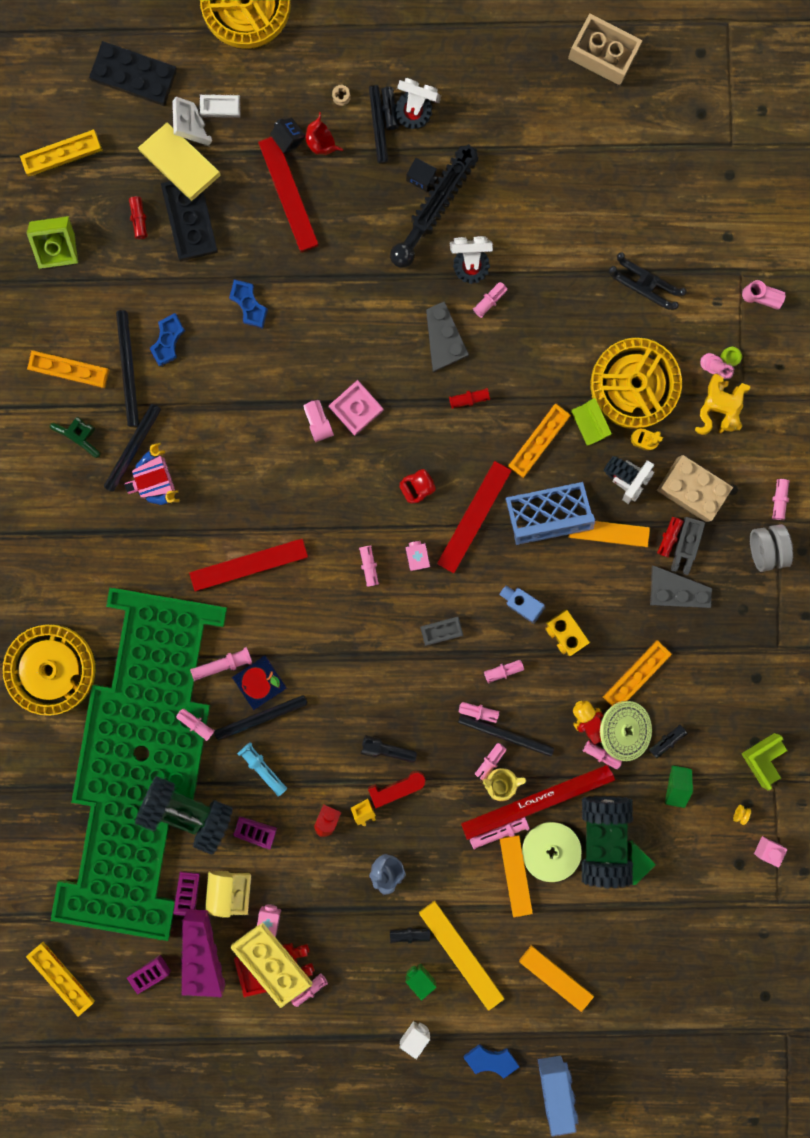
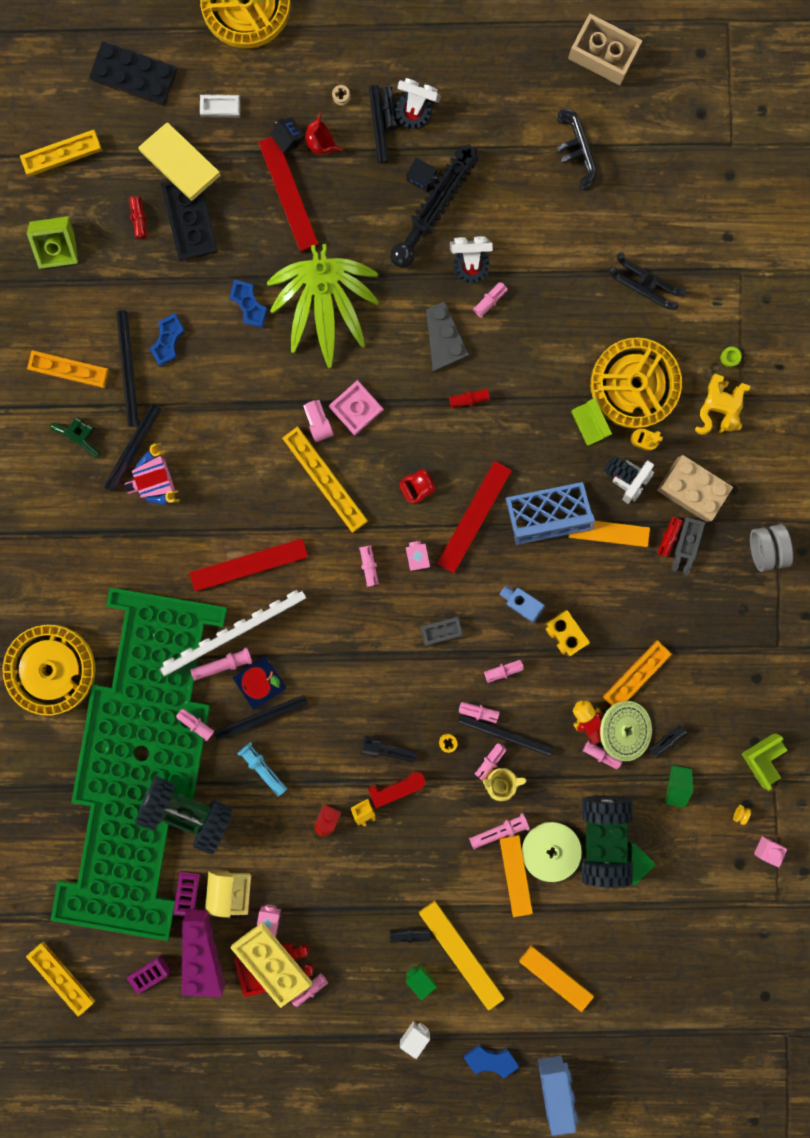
(188, 122): white wing -> none
(225, 635): none -> white plate
(265, 828): magenta slope -> none
(322, 281): none -> lime plant
(325, 479): none -> yellow tile
(386, 873): sand blue hair -> none
(442, 744): none -> yellow bush
(537, 802): red tile -> none
(539, 440): light orange tile -> none
(584, 152): none -> black piece
(675, 590): dark grey wing -> none
(715, 364): bright pink pin -> none
(765, 295): bright pink piece -> none
(780, 499): bright pink pin -> none

